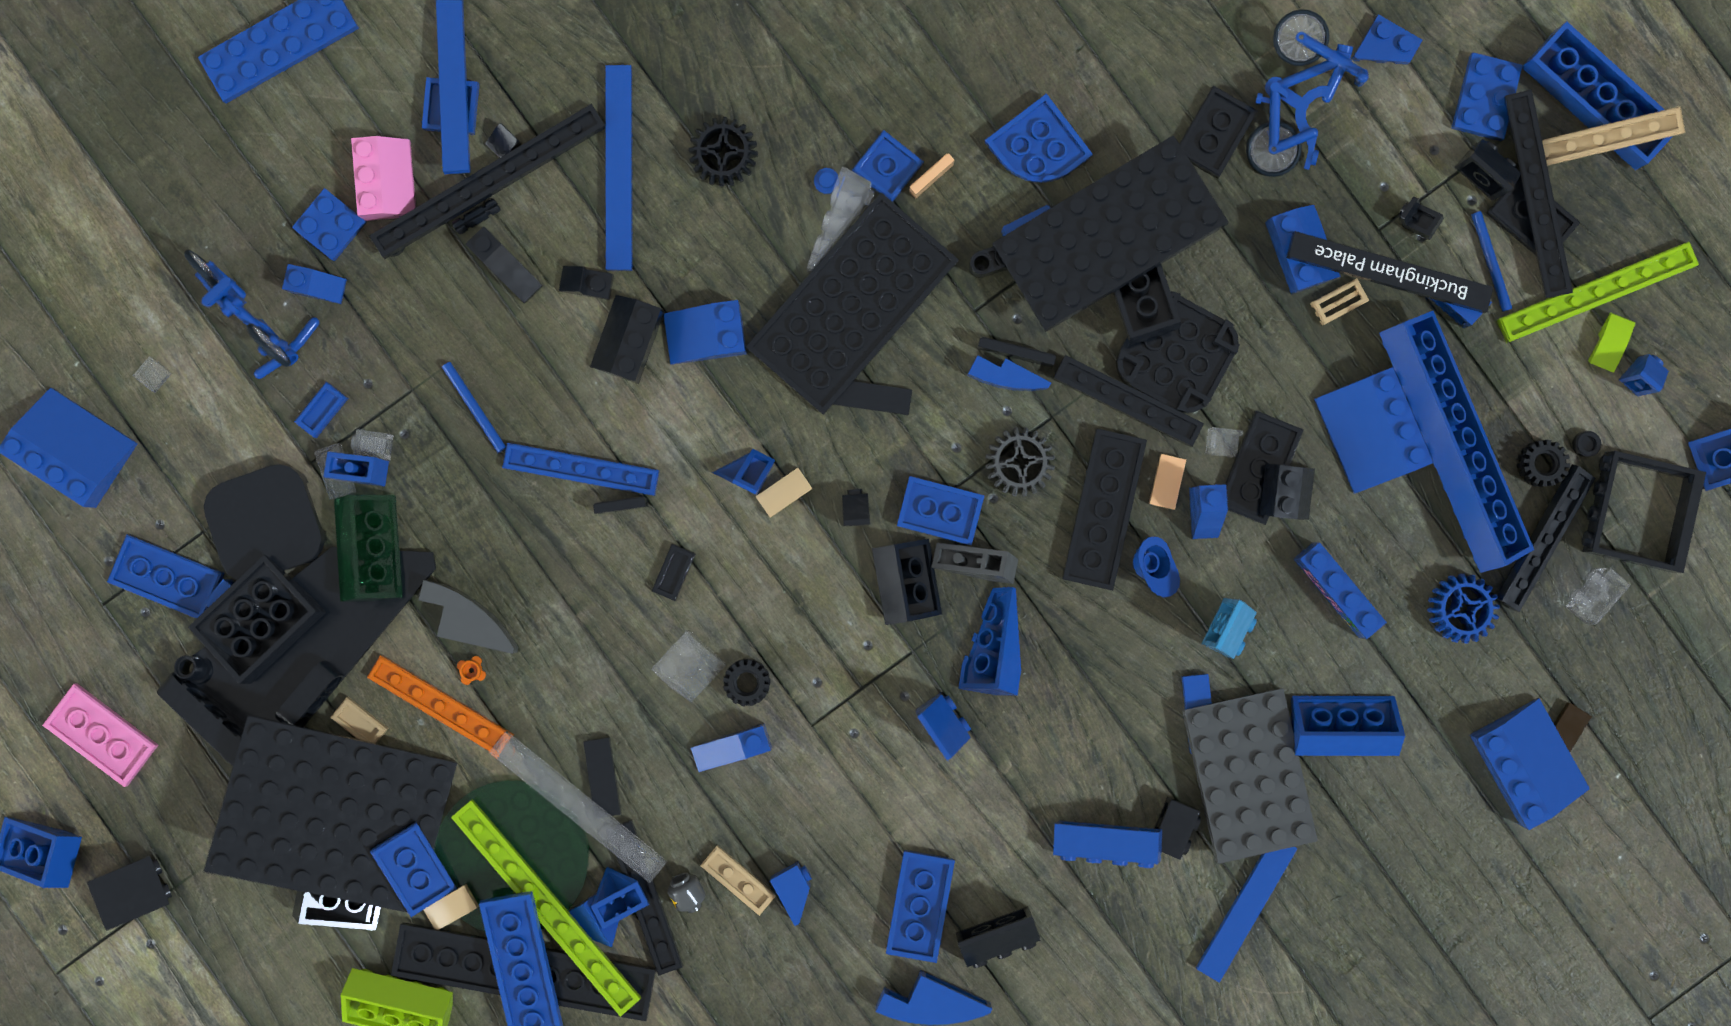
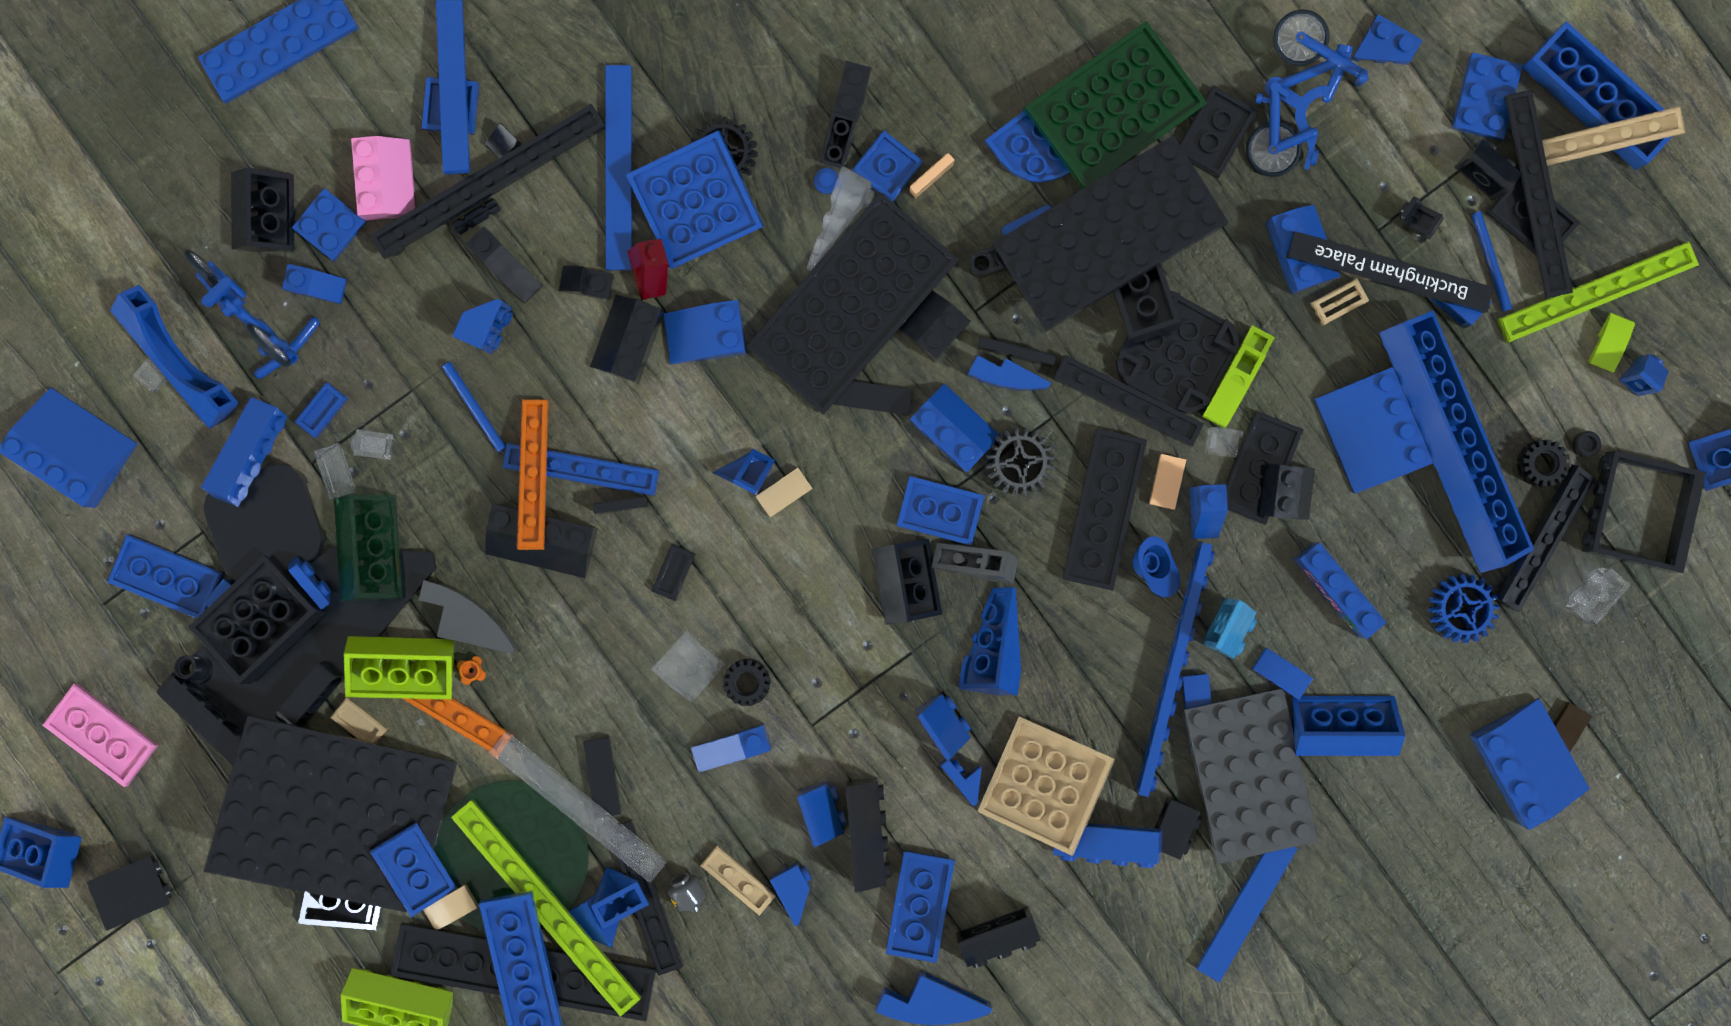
(143, 322): none -> blue arch
(244, 452): none -> blue brick
(262, 211): none -> black slope
(304, 575): none -> blue plate
(356, 468): blue slope -> none
(399, 667): none -> lime slope
(483, 325): none -> blue slope
(532, 474): none -> orange tile
(566, 543): none -> black slope
(649, 268): none -> dark red slope
(695, 199): none -> blue plate
(821, 812): none -> blue slope
(845, 115): none -> black slope
(855, 508): black slope -> none
(866, 834): none -> black slope
(934, 325): none -> black slope
(954, 428): none -> blue slope
(967, 784): none -> blue slope
(1046, 785): none -> tan plate
(1115, 105): none -> dark green plate
(1172, 680): none -> blue plate
(1238, 377): none -> lime slope
(1282, 673): none -> blue slope

